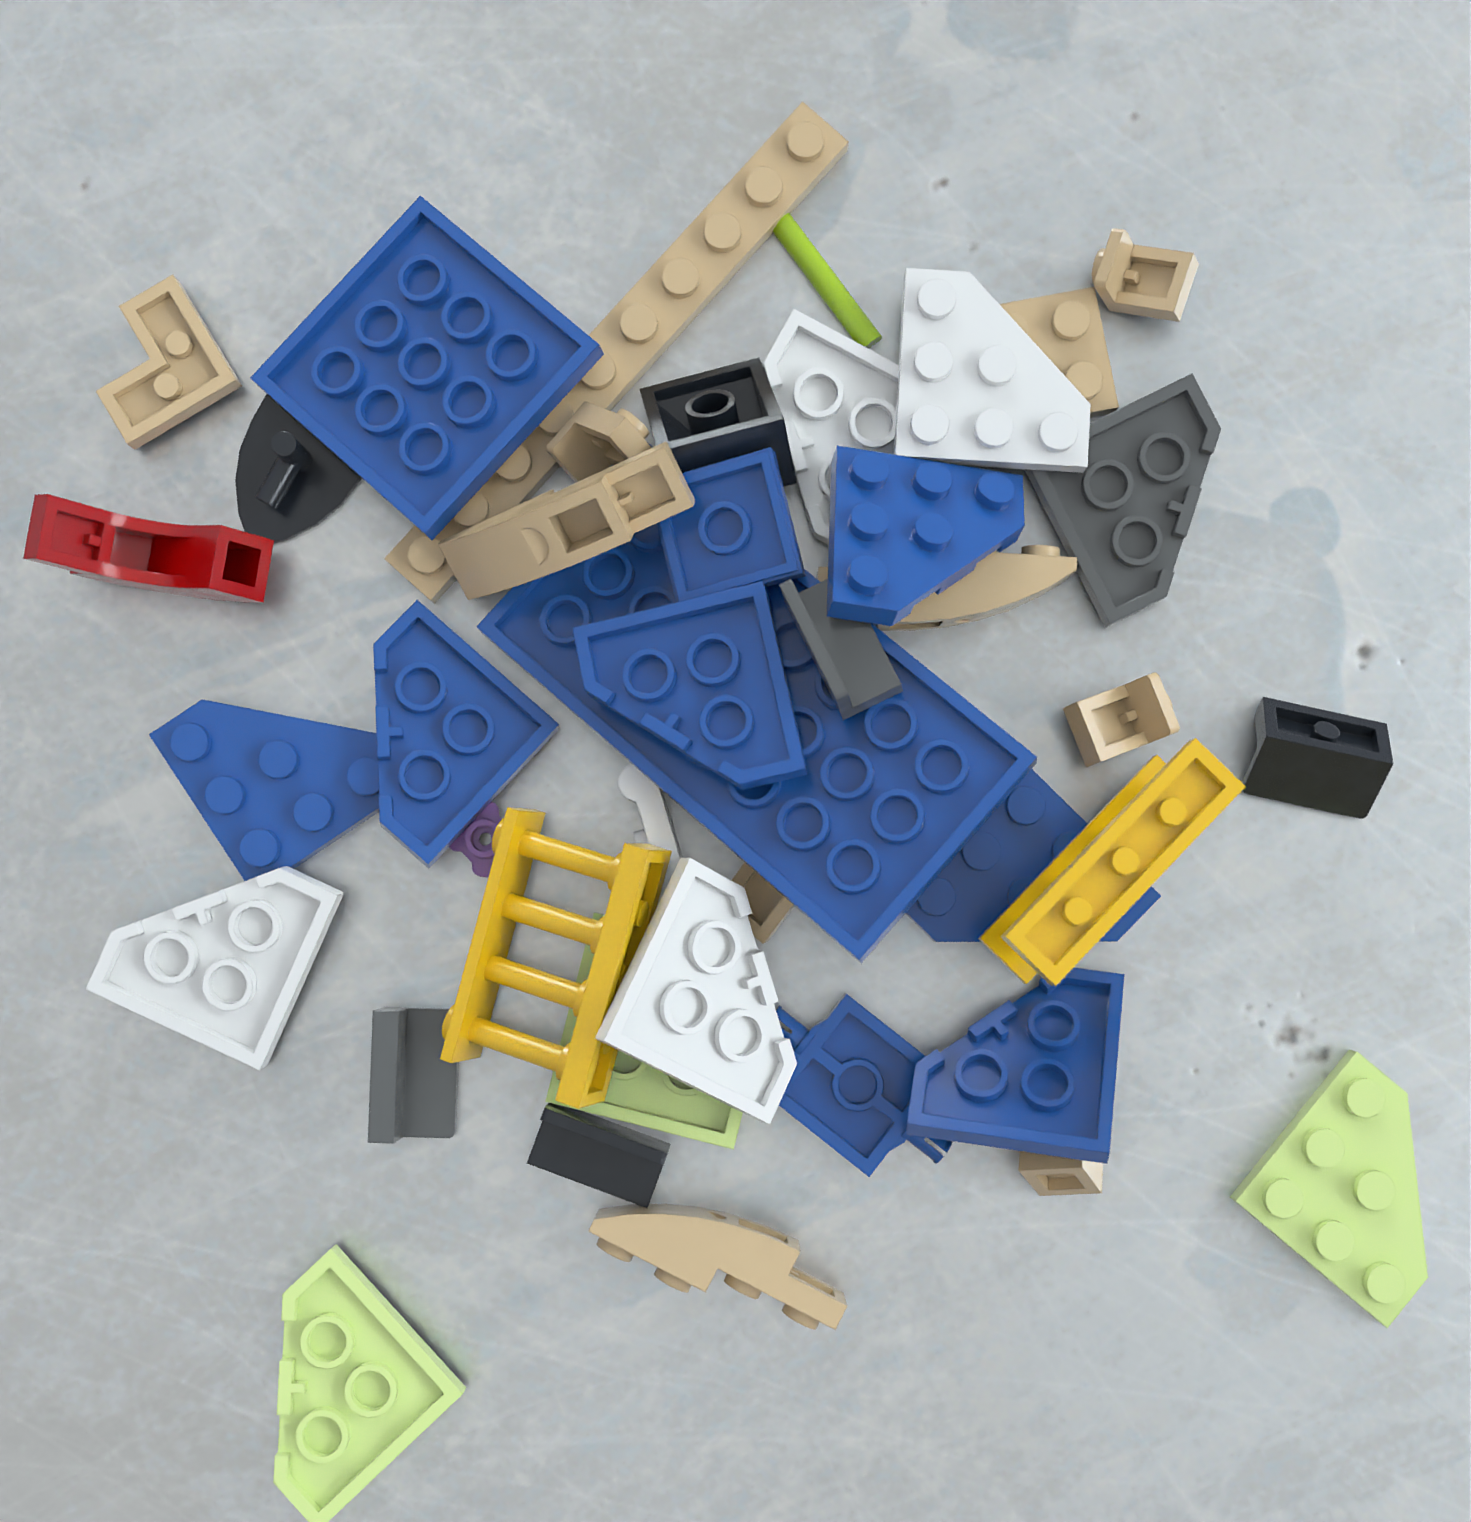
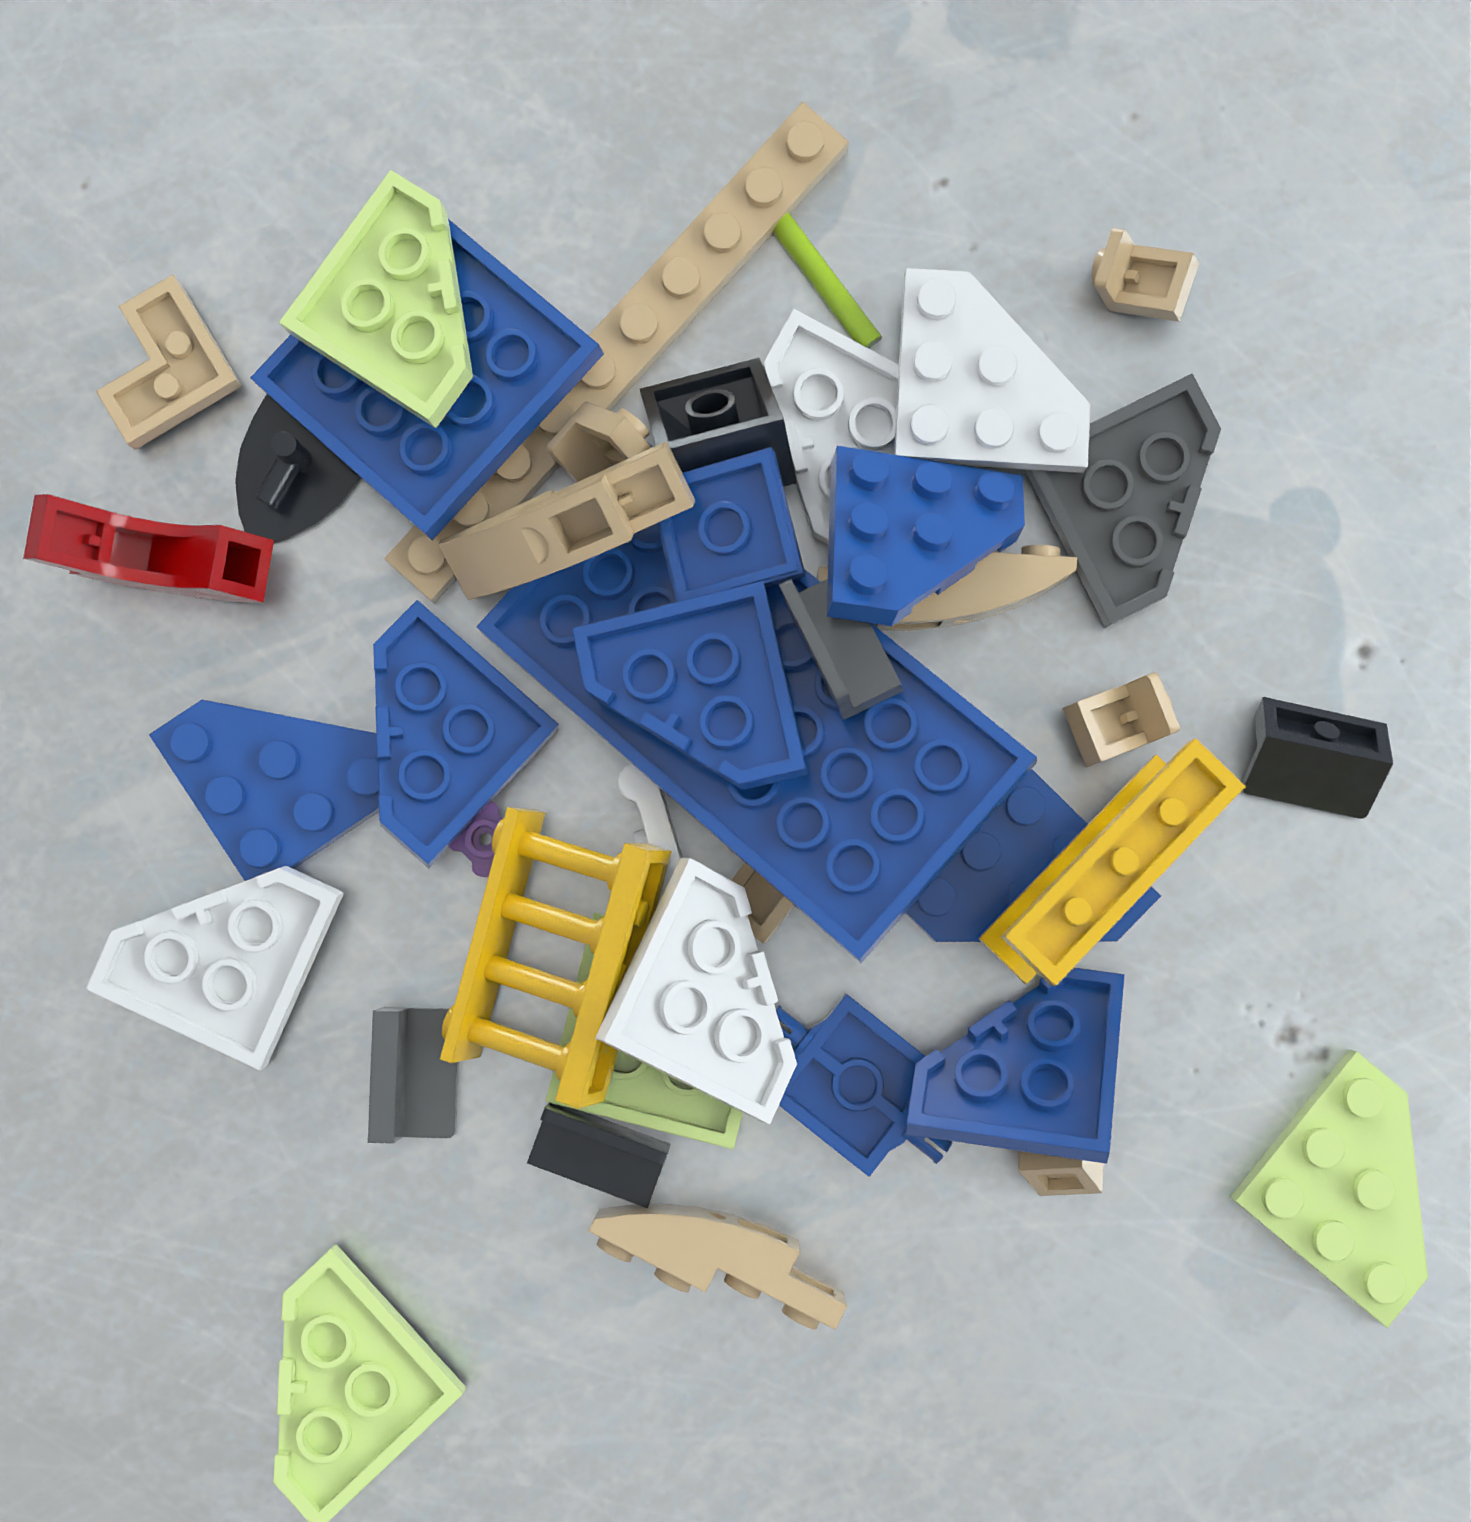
(391, 302): none -> yellowish green plate
(1073, 338): tan plate -> none

